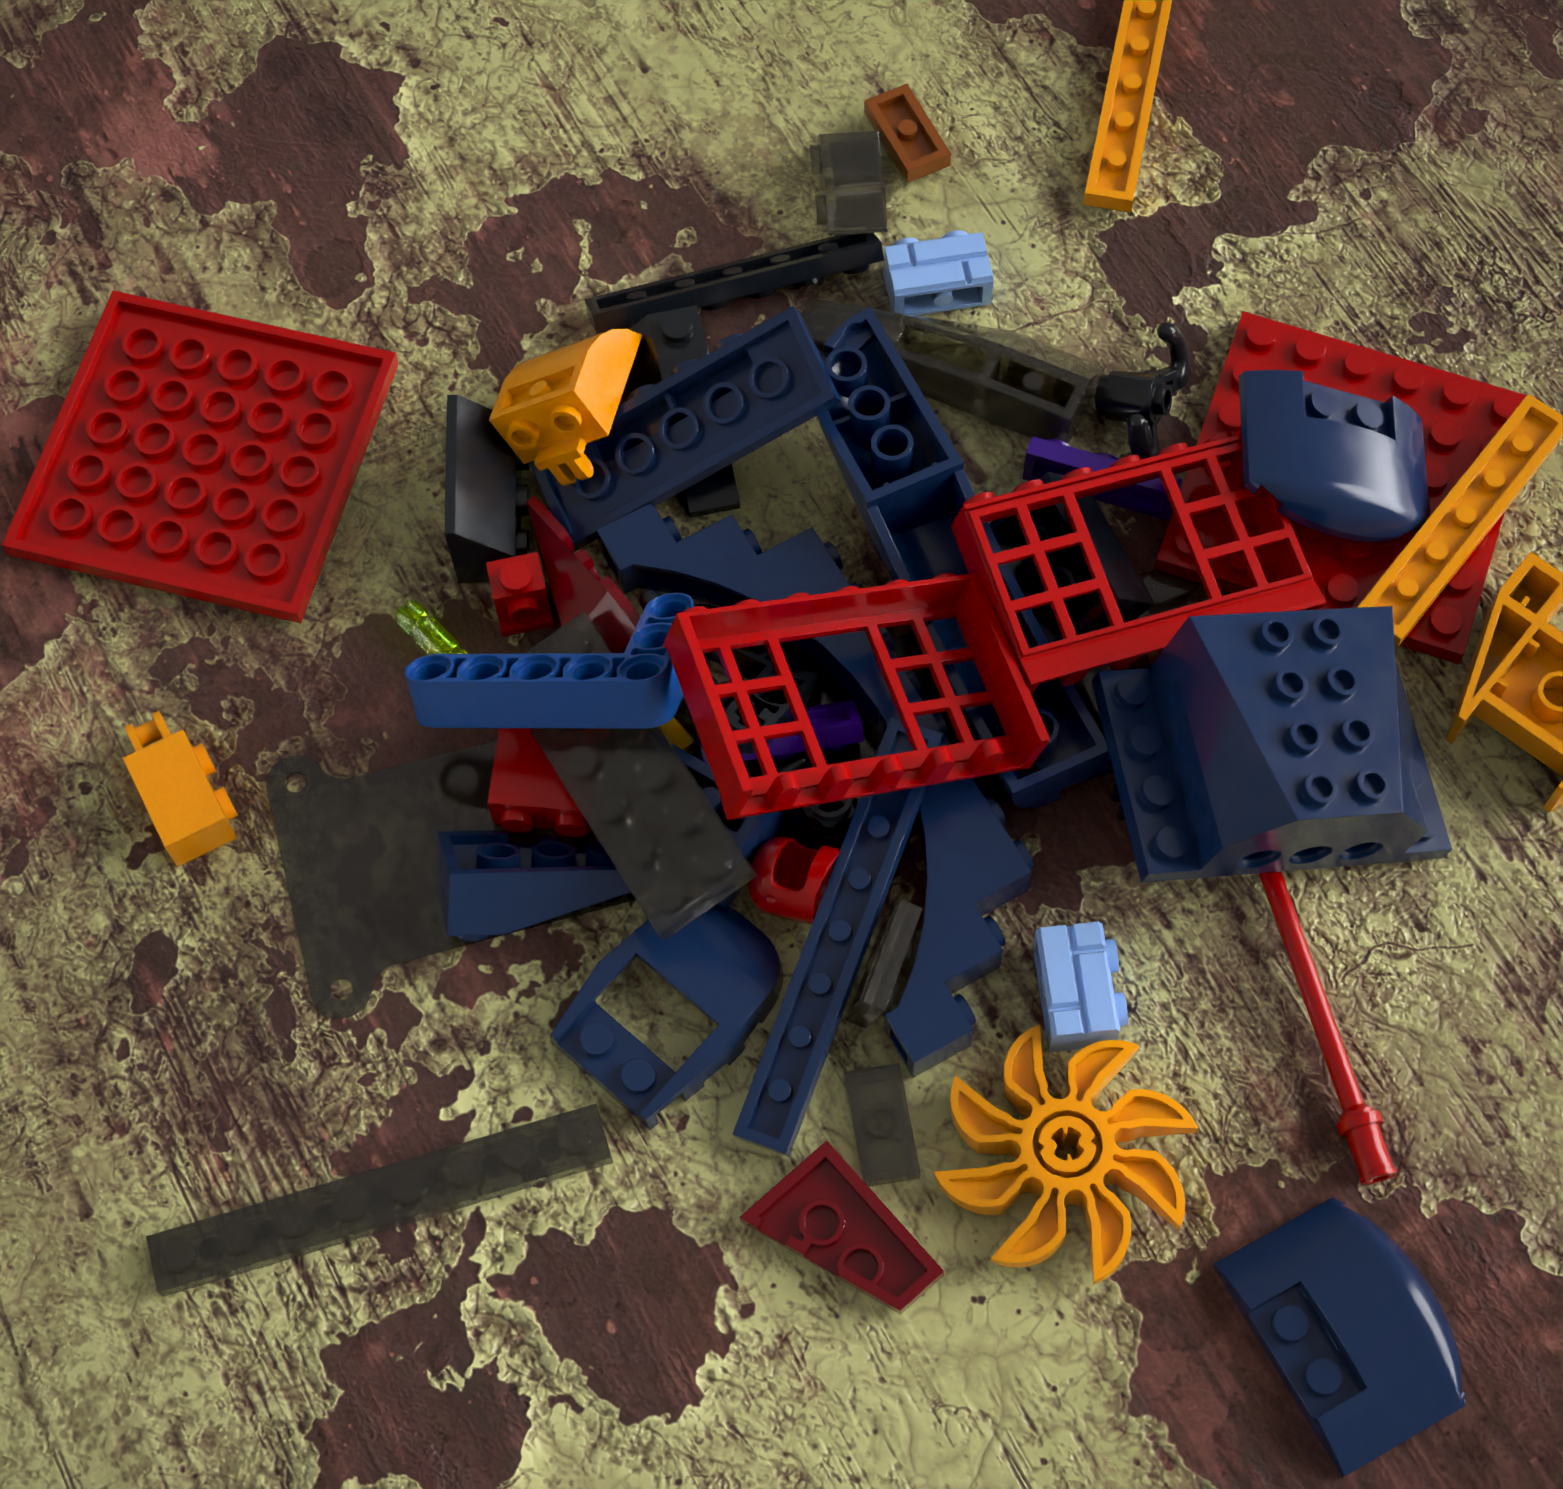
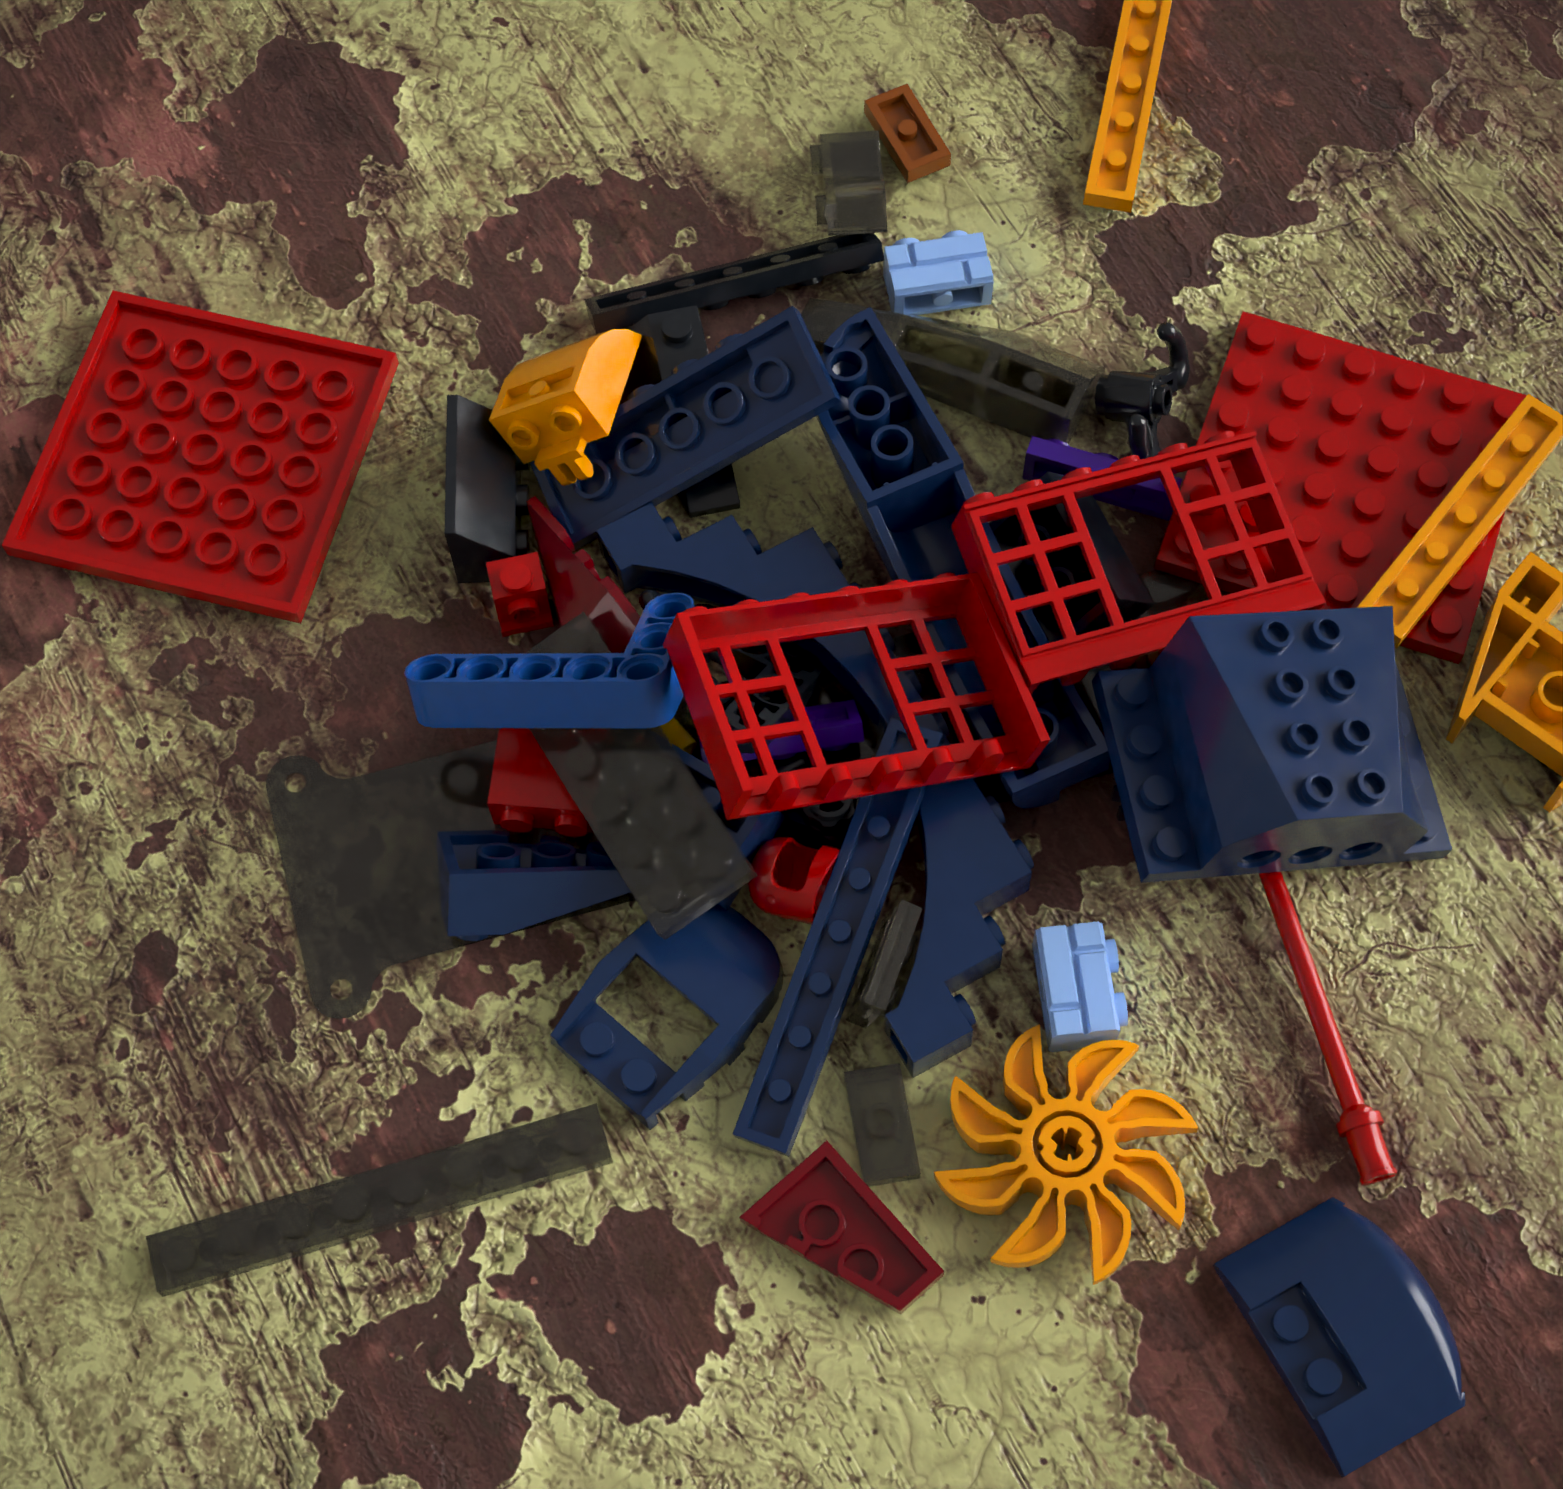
(177, 790): light orange brick -> none
(427, 630): clear neon green axle -> none
(1333, 456): dark blue slope -> none

